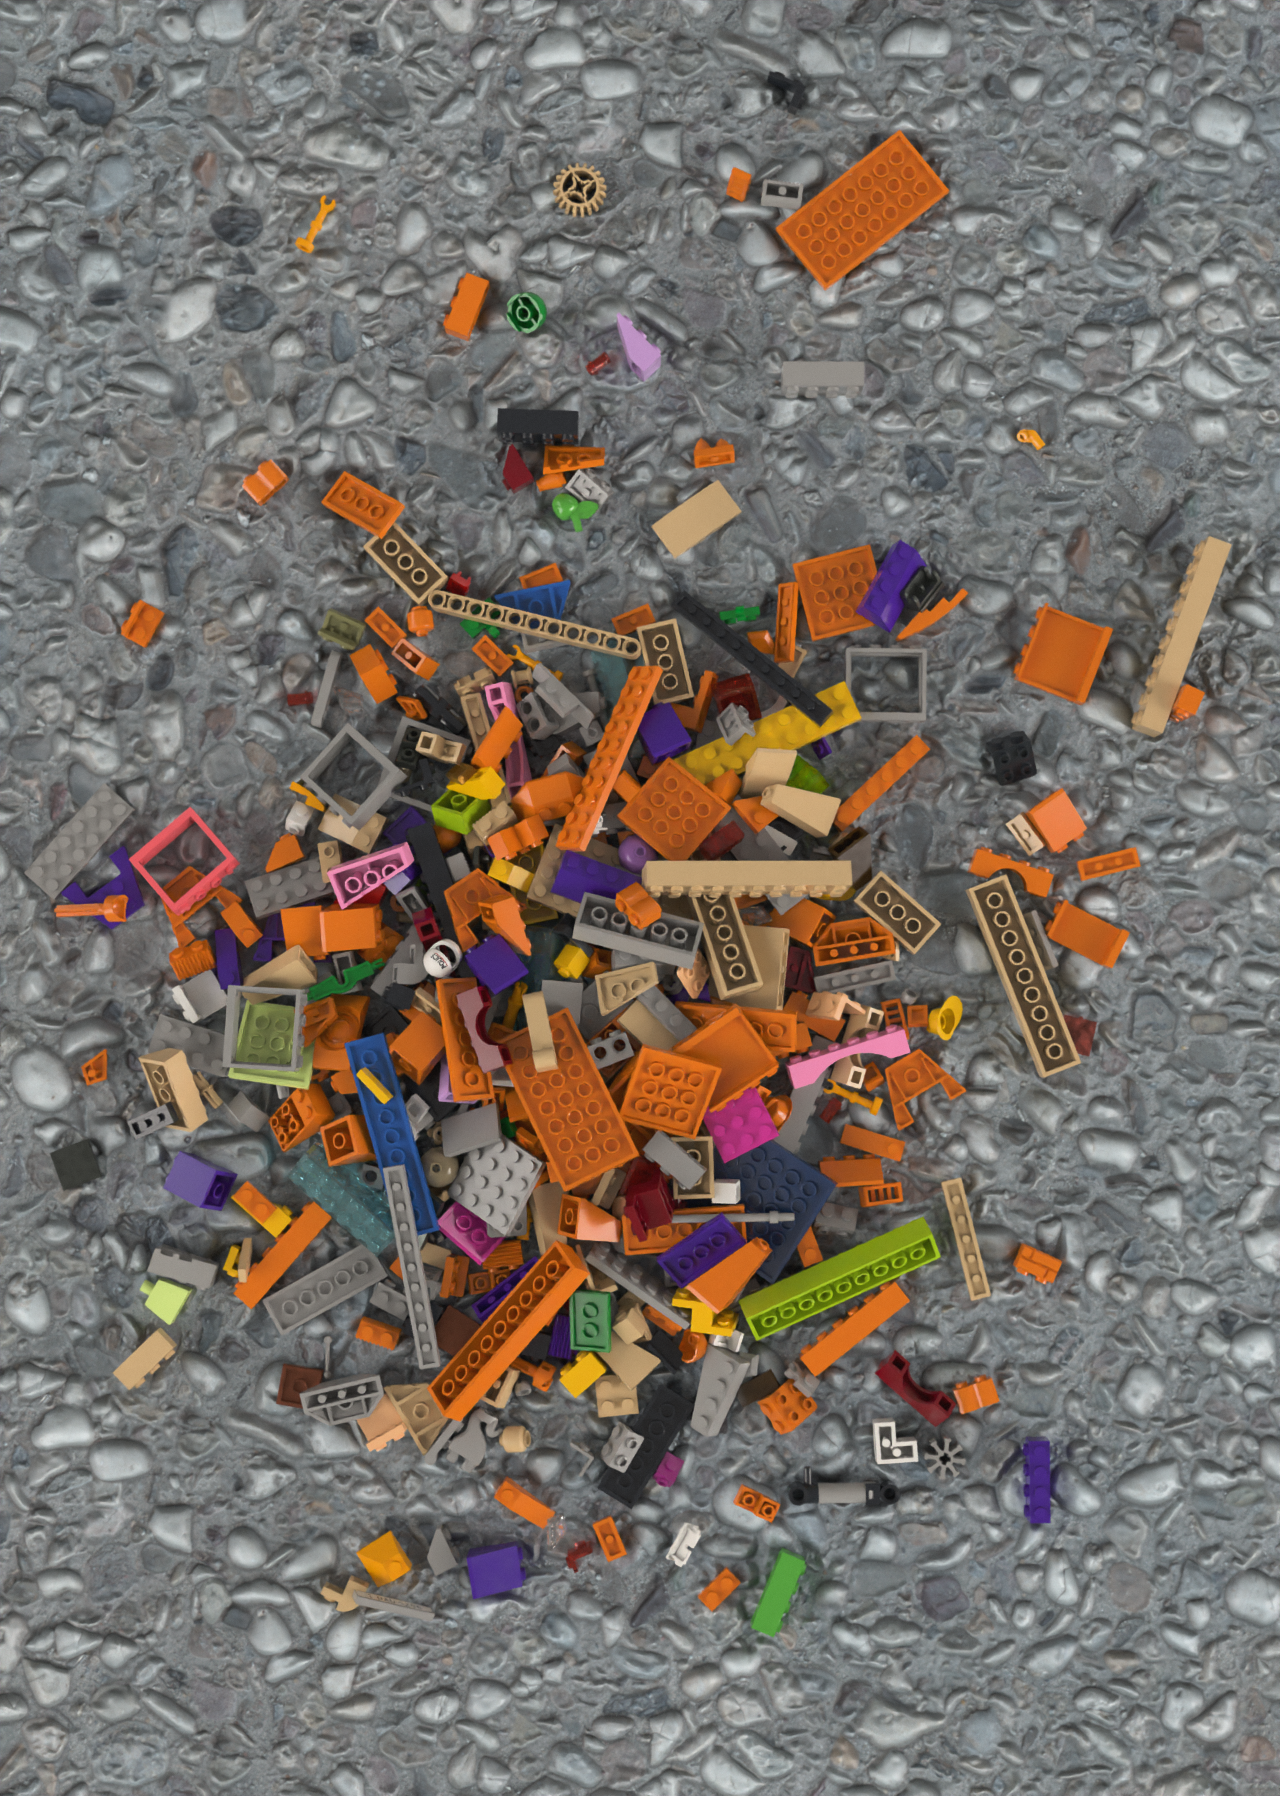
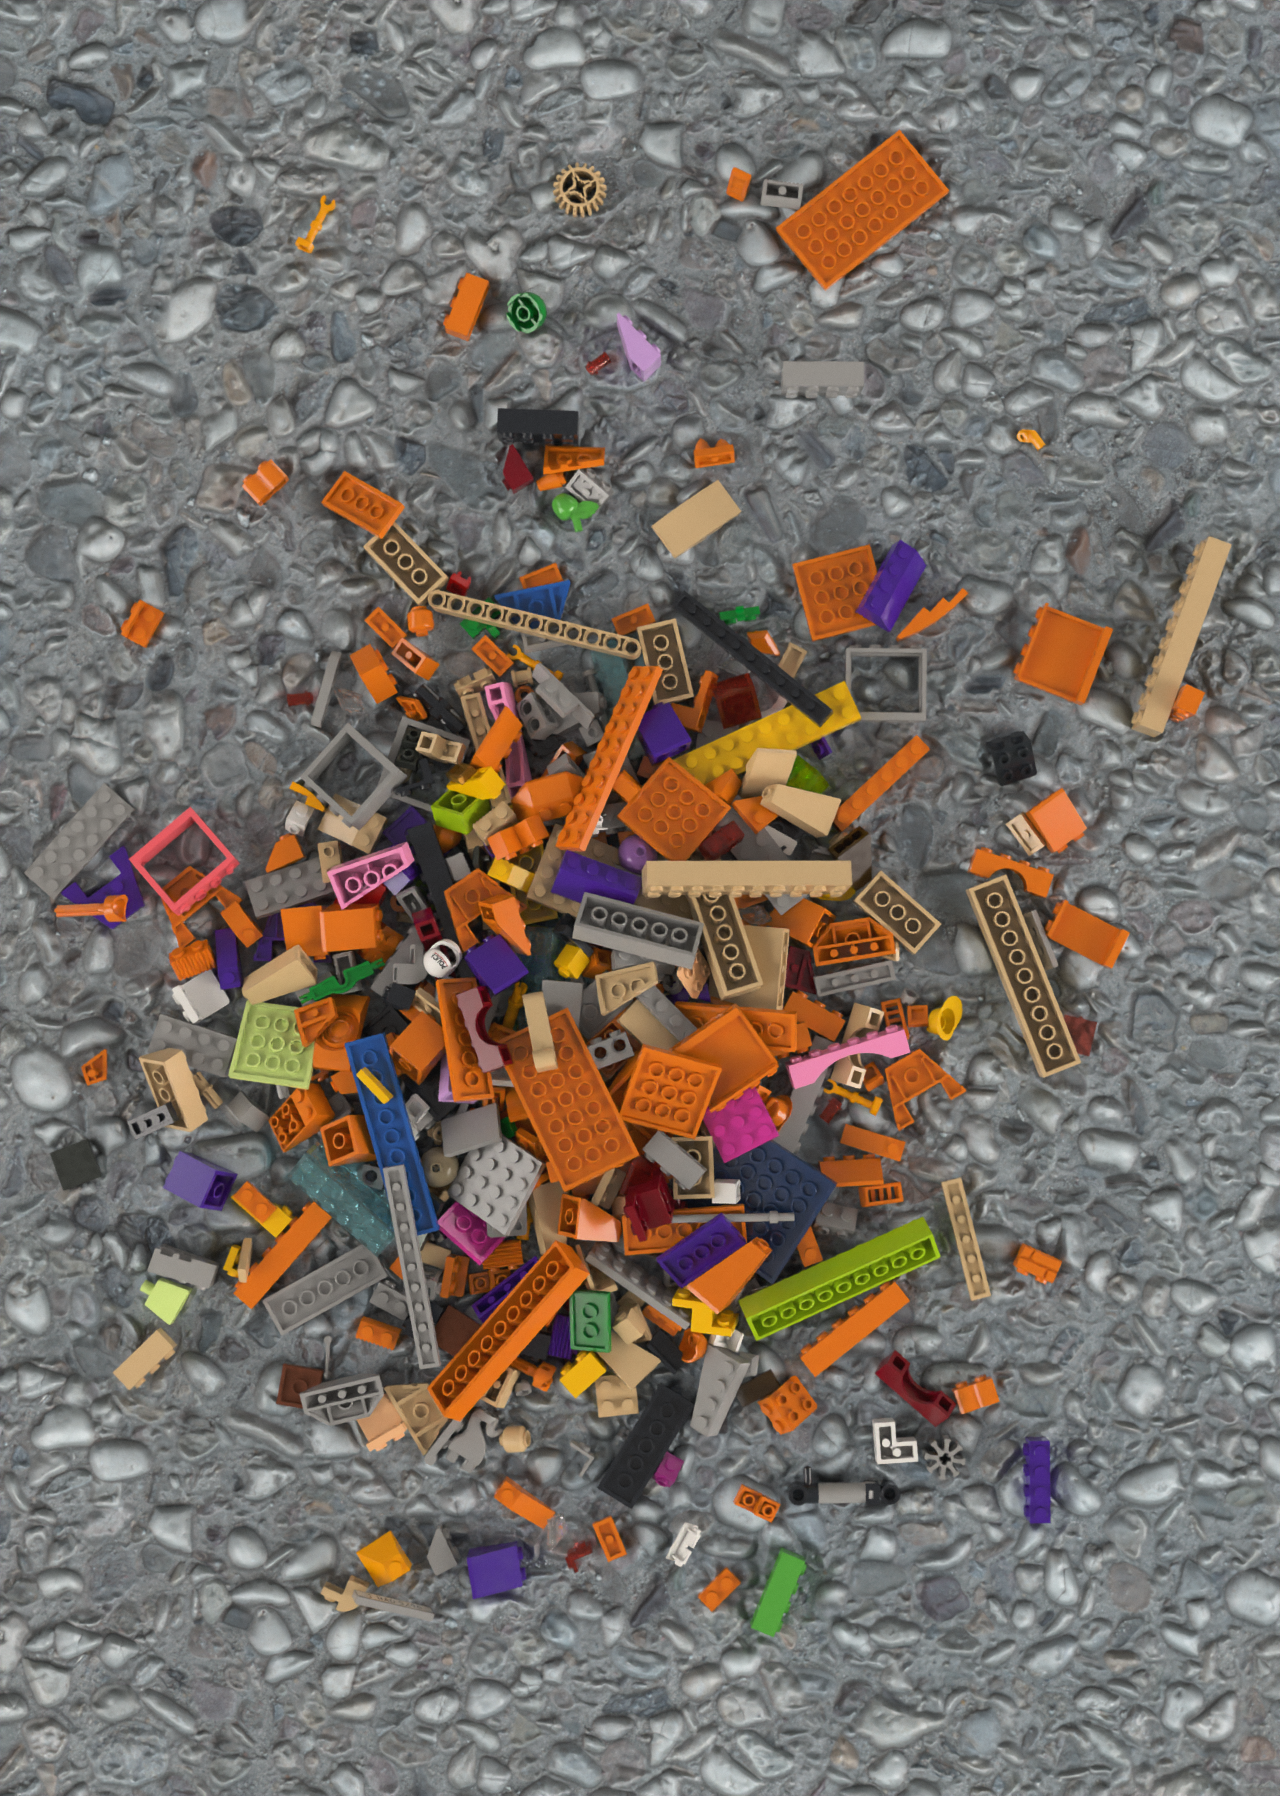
(231, 1028): light grey window -> none
(342, 629): olive bracket -> none
(621, 1447): light grey bracket -> none
(638, 905): orange brick -> none
(734, 723): light grey bracket -> none
(786, 622): orange tile -> none
(794, 86): black bracket -> none
(803, 1379): light grey plate -> none
(831, 1006): light nougat bracket -> none
(921, 589): pearl dark grey hinge -> none
(1108, 864): orange plate -> none

